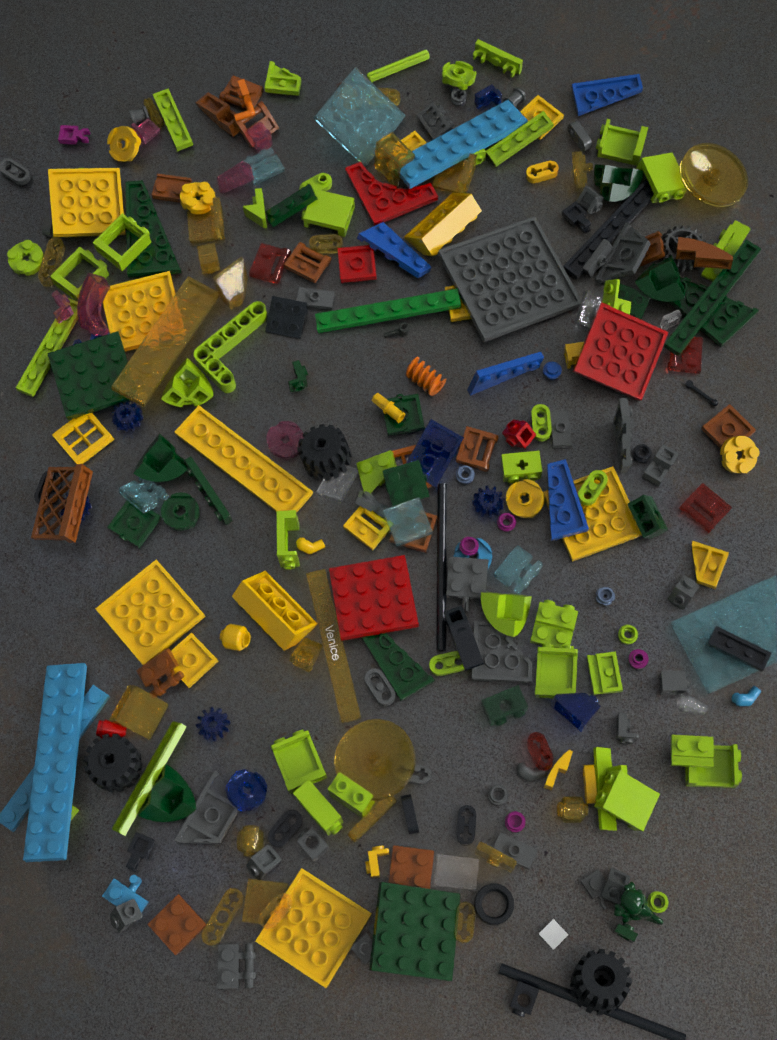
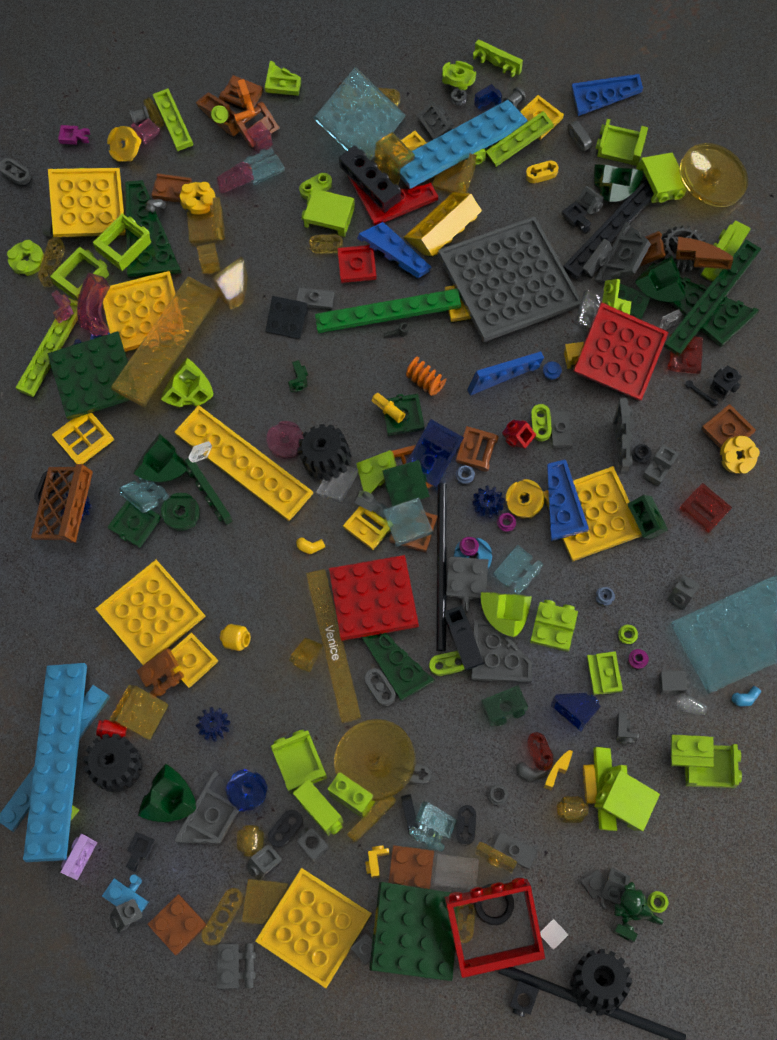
(75, 863): none -> lavender plate
(127, 416): clear blue gear -> none
(148, 778): lime tile -> none
(151, 204): none -> dark grey arm
(200, 452): none -> clear tile
(219, 114): none -> lime plate
(227, 343): lime beam -> none
(256, 211): lime slope -> none
(264, 261): clear red plate -> none
(272, 906): clear yellow beam -> none
(274, 610): yellow slope -> none
(286, 522): lime panel -> none
(291, 205): dark green plate -> none
(305, 267): dark orange plate -> none
(361, 176): none -> black brick
(398, 65): lime axle -> none
(435, 820): none -> clear light blue plate
(501, 959): none -> red window
(515, 821): magenta plate -> none
(529, 461): lime brick -> none
(556, 671): lime panel -> none
(579, 167): clear yellow plate -> none
(591, 488): lime plate -> none
(708, 564): yellow wing -> none
(726, 381): none -> black brick
(739, 649): black plate -> none

